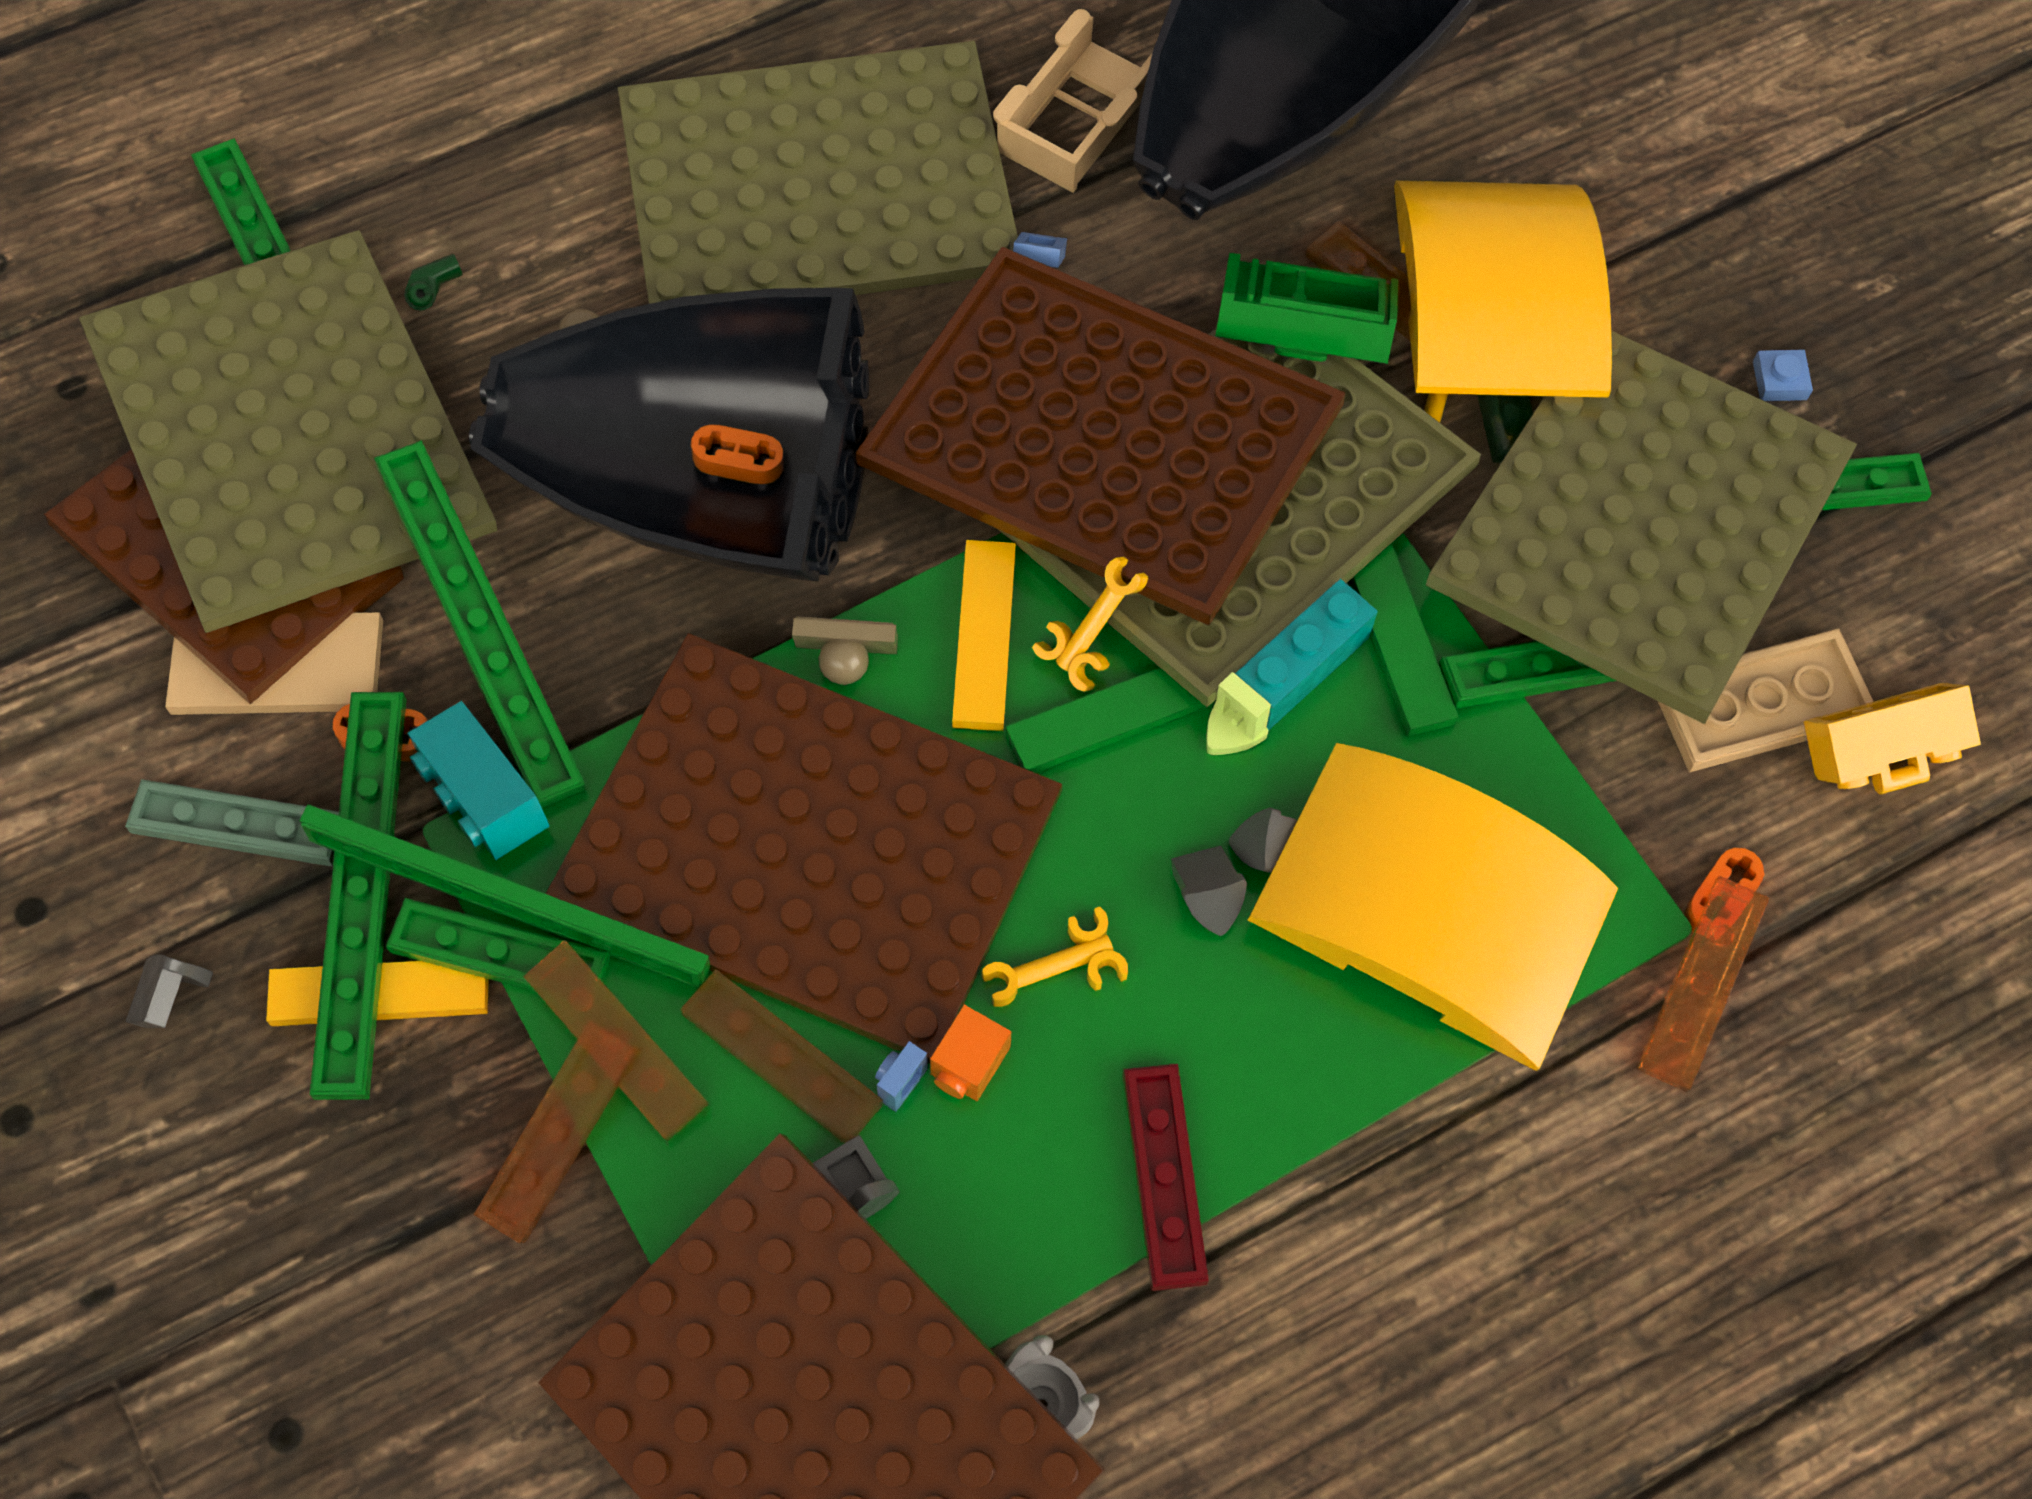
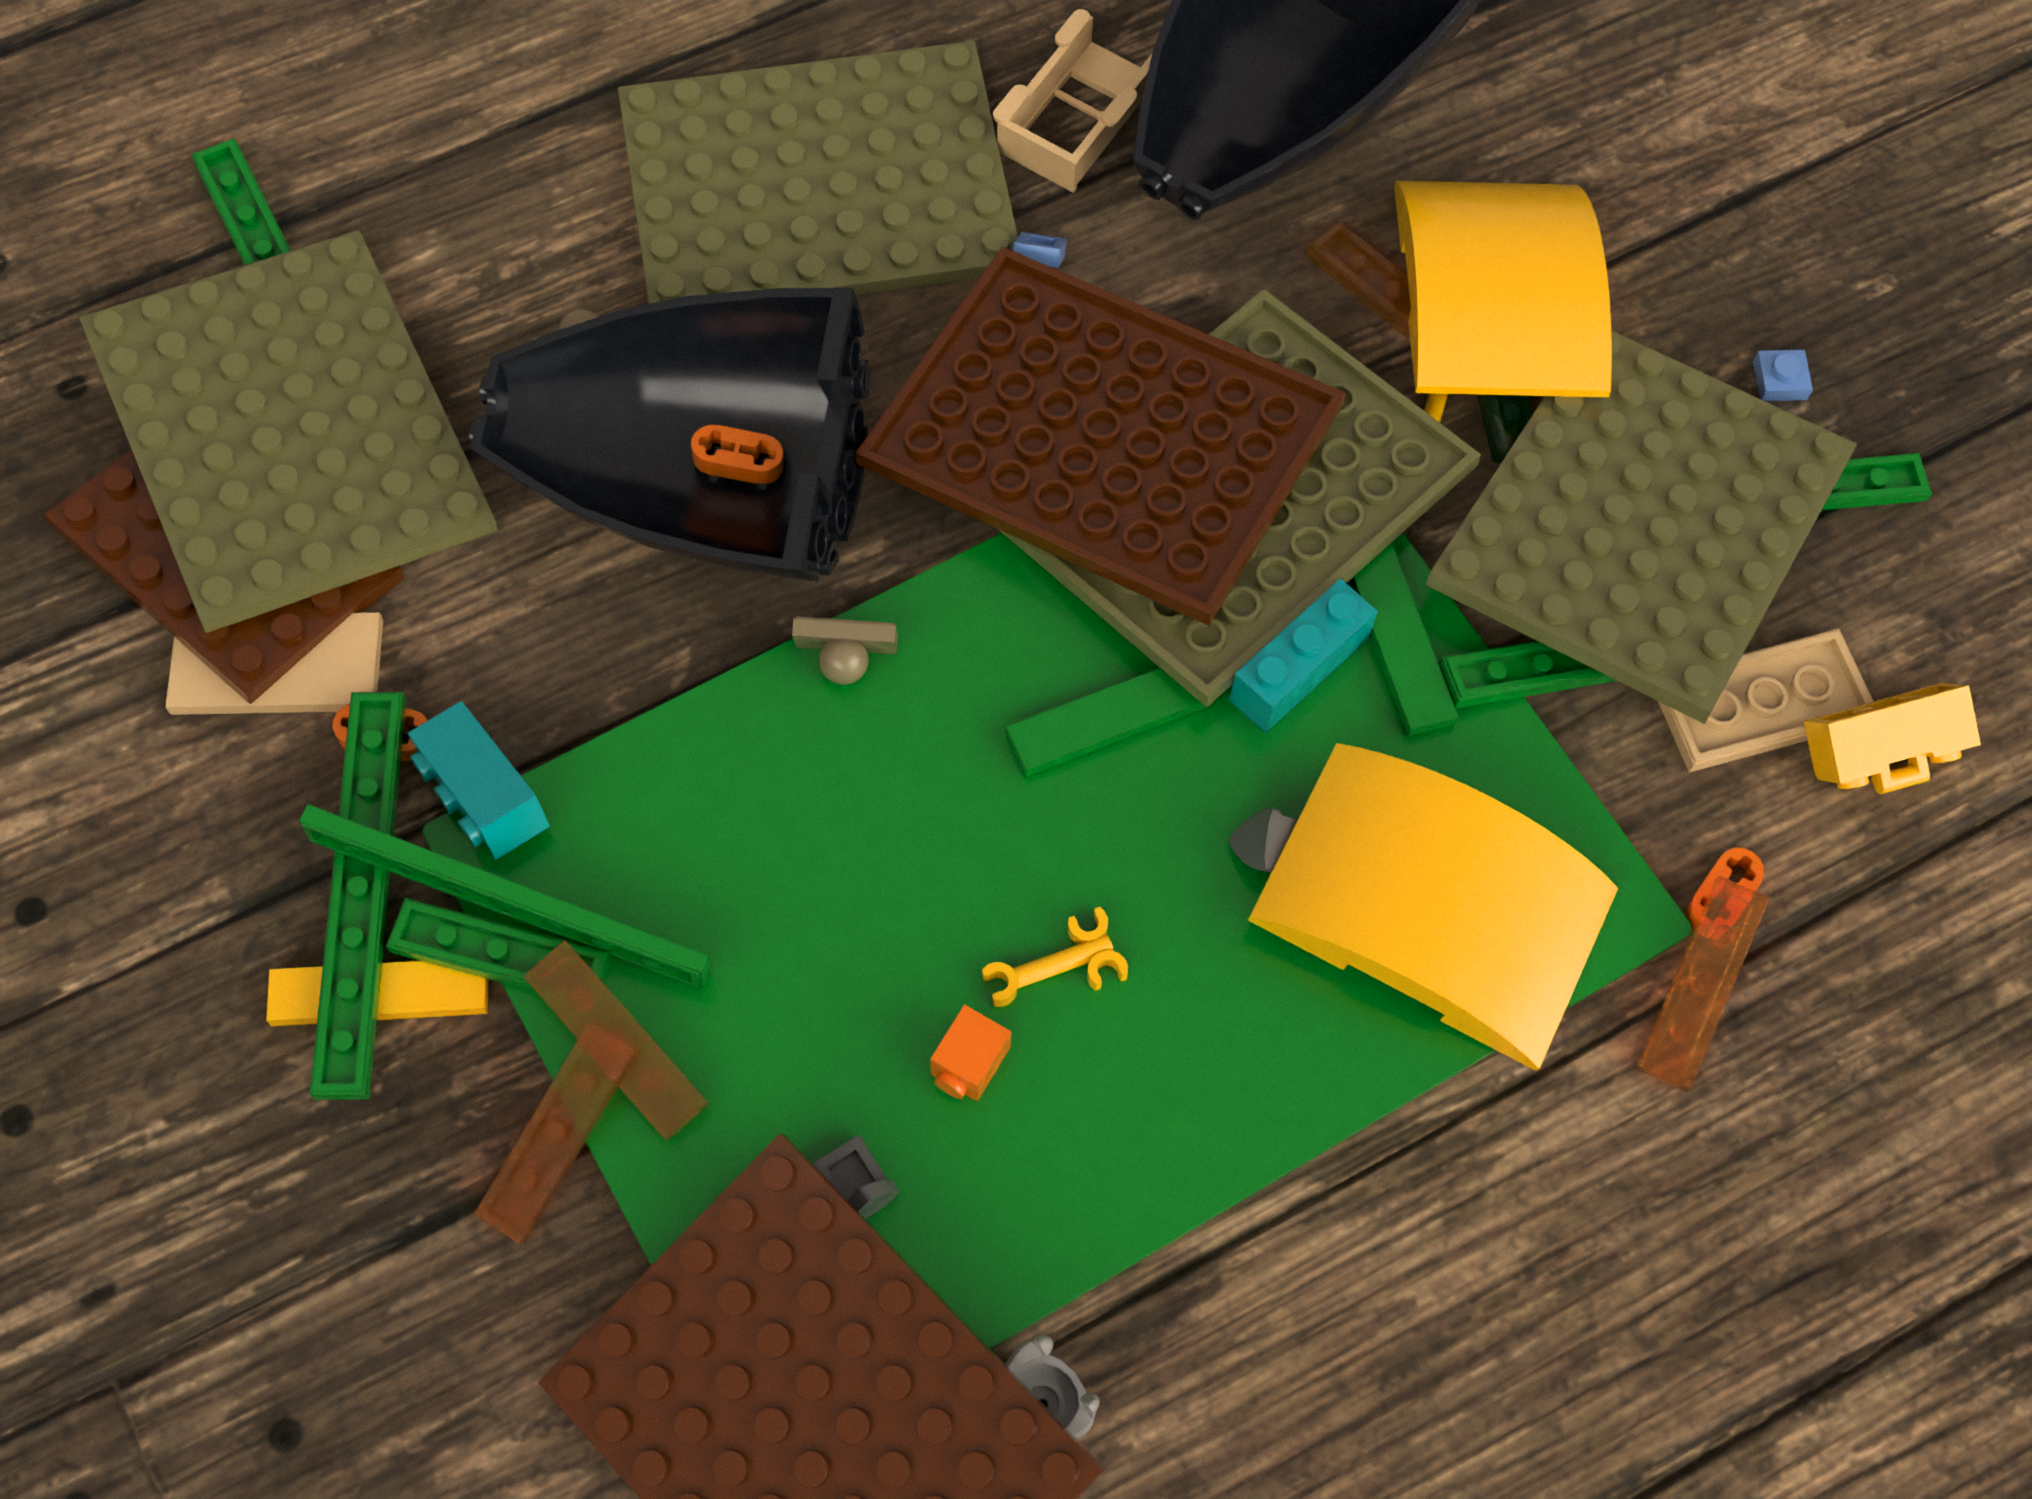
(159, 988): dark grey tile -> none
(224, 822): sand green tile -> none
(427, 279): dark green arm -> none
(479, 624): green tile -> none
(782, 1057): clear orange tile -> none
(809, 845): reddish brown plate -> none
(900, 1075): medium blue plate -> none
(984, 636): yellow tile -> none
(1072, 648): yellow bar -> none
(1165, 1177): dark red tile -> none
(1210, 887): dark grey tile -> none
(1237, 718): yellowish green tile -> none
(1308, 310): green piece -> none

